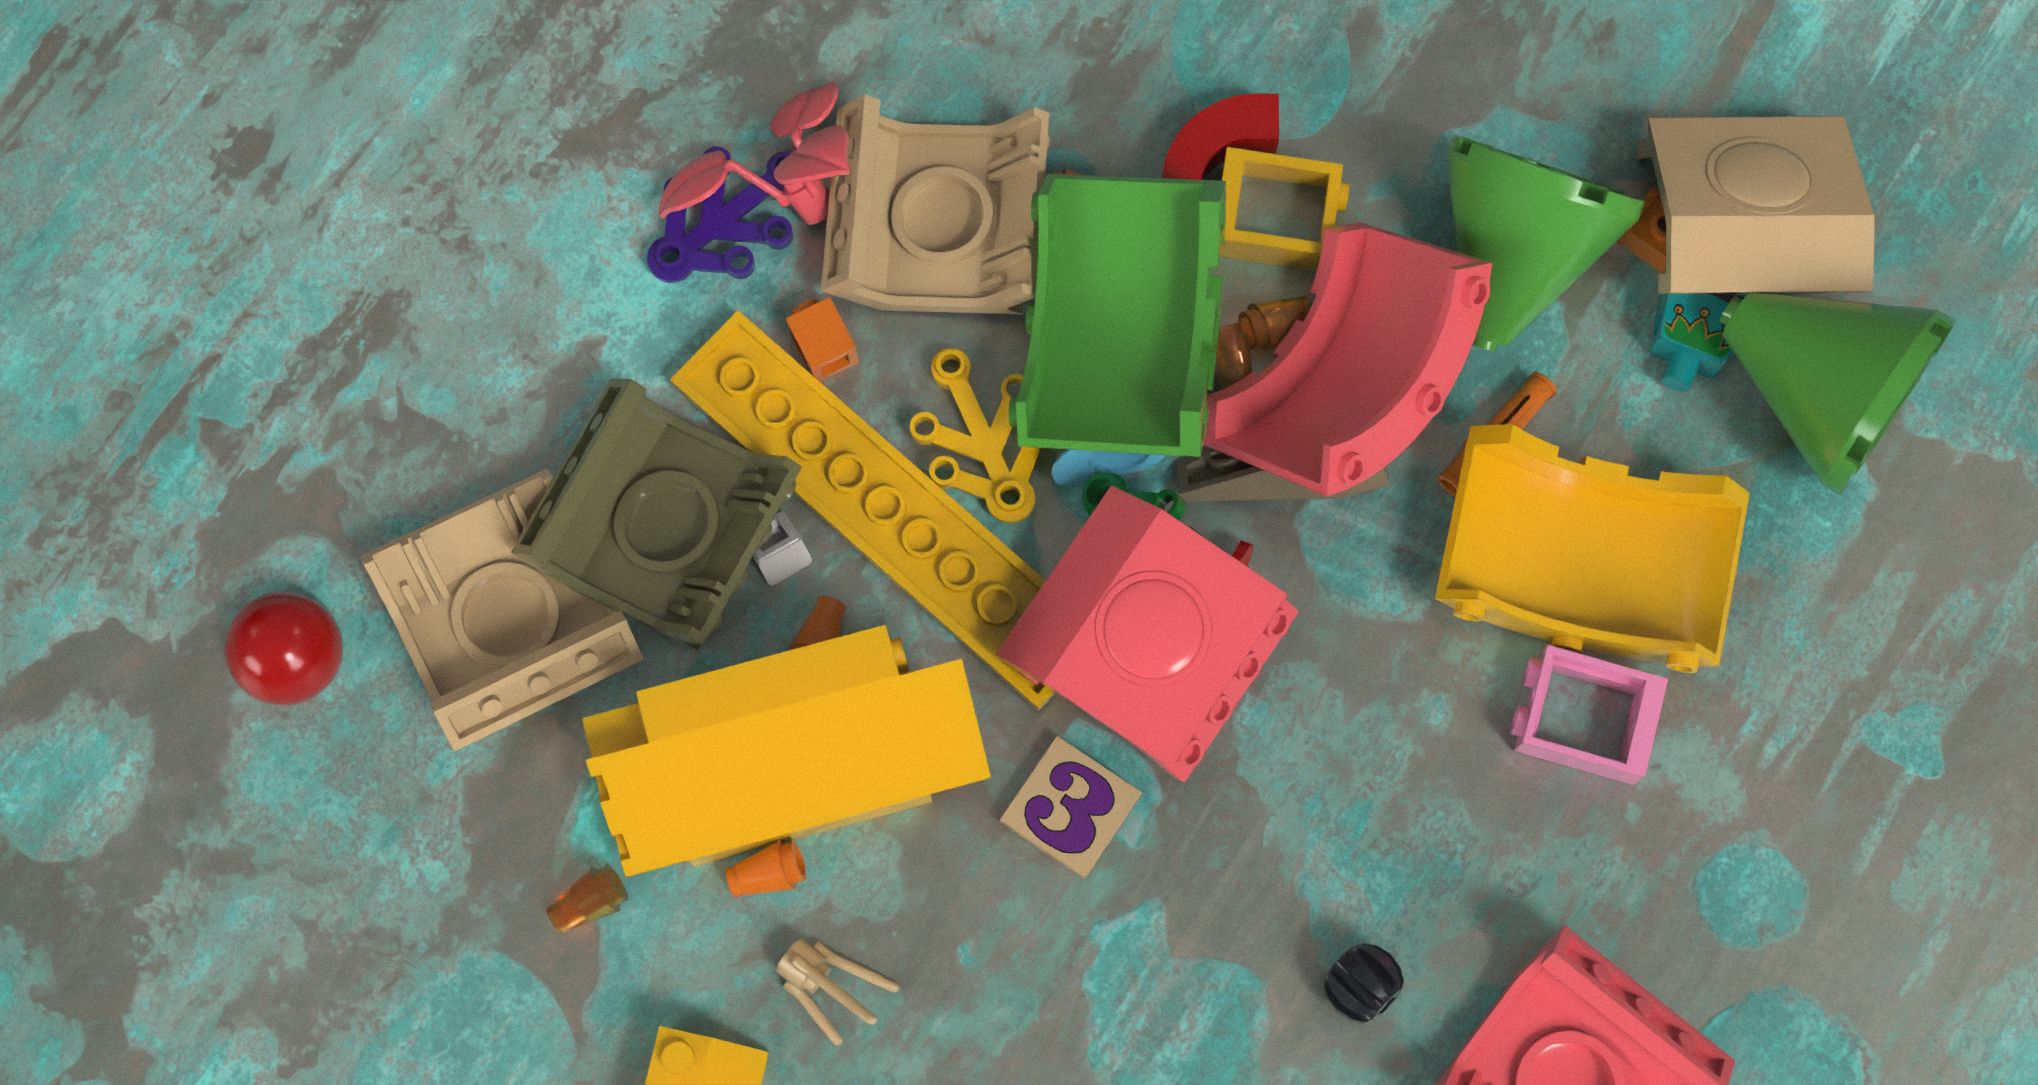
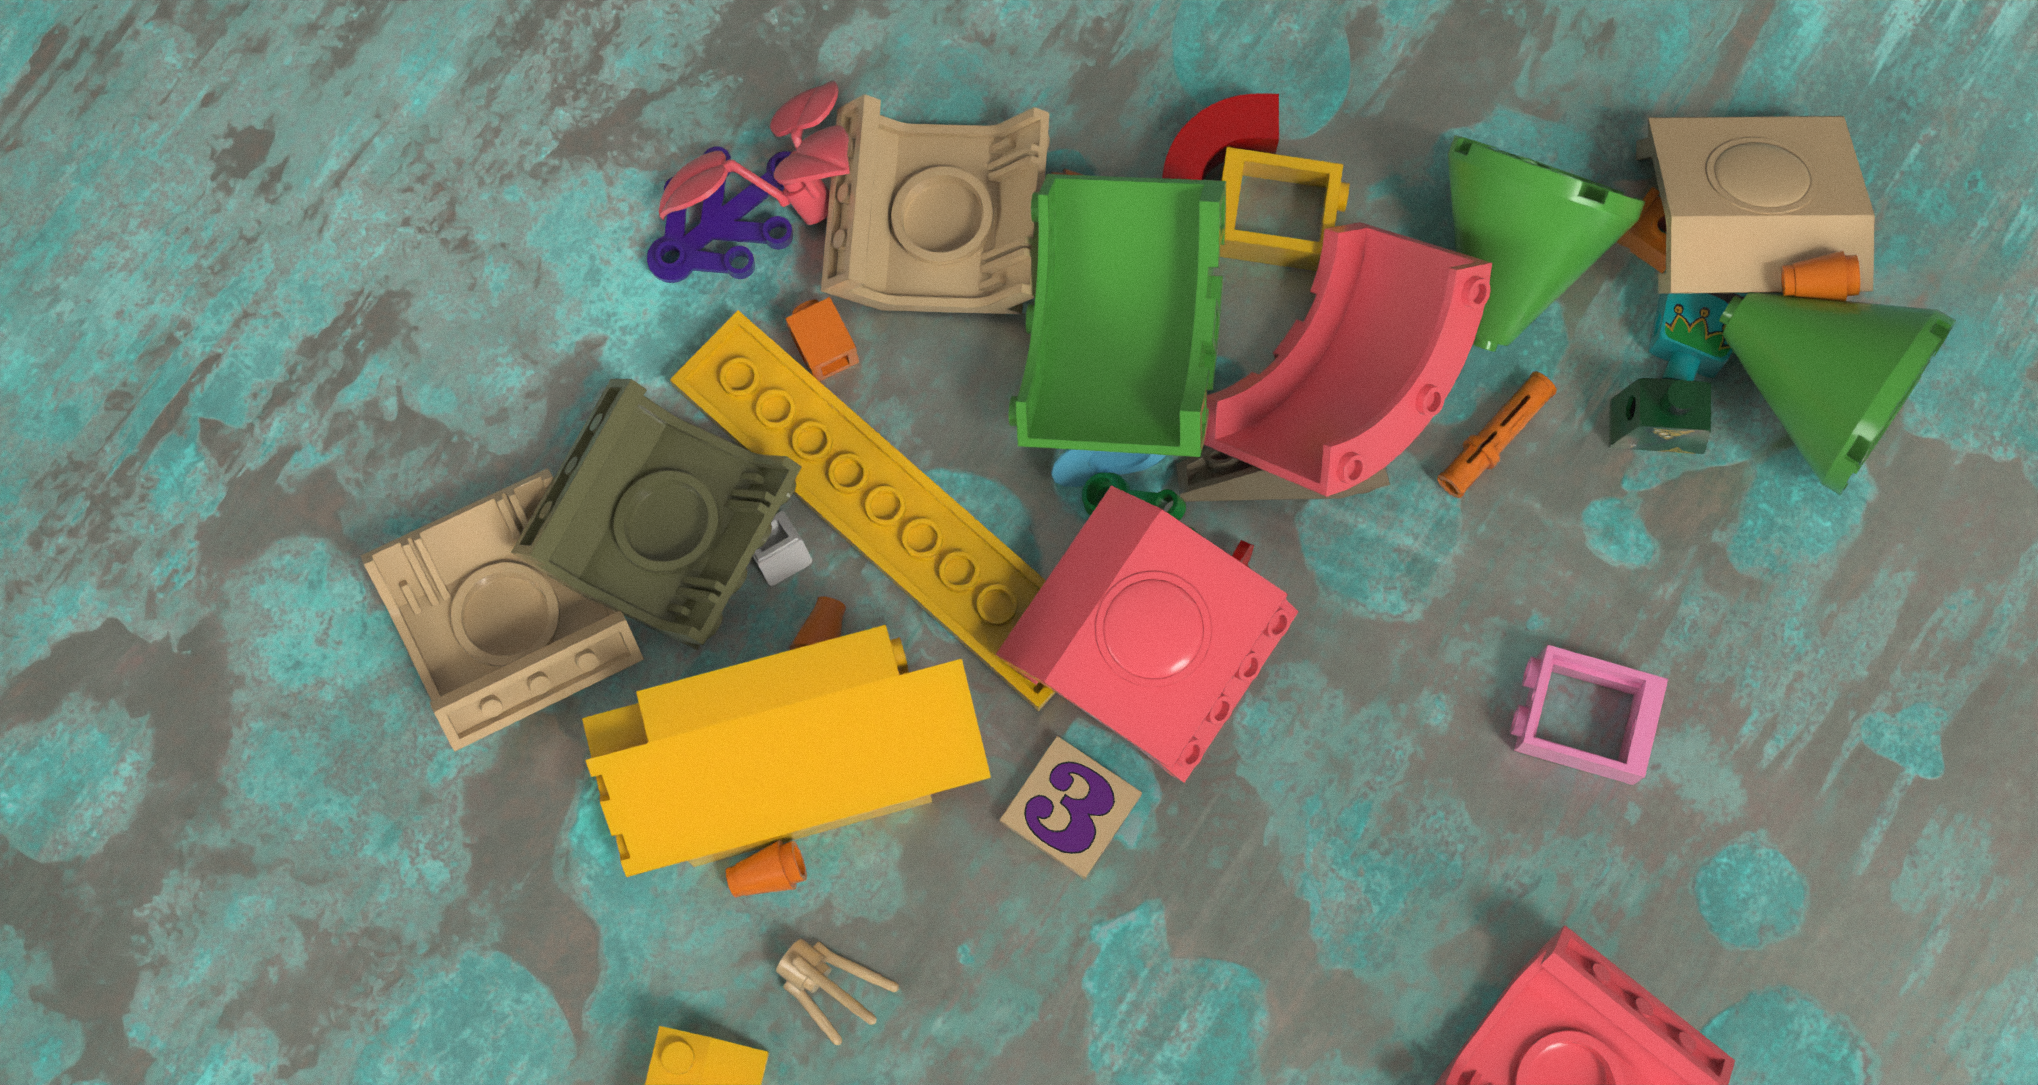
(284, 648): red piece -> none
(588, 899): clear orange cone -> none
(982, 445): yellow plant -> none
(1232, 355): clear orange cone -> none
(1271, 320): clear orange cone -> none
(1363, 983): black piece -> none
(1592, 551): yellow panel -> none
(1666, 417): none -> dark green torso
(1823, 277): none -> orange cone

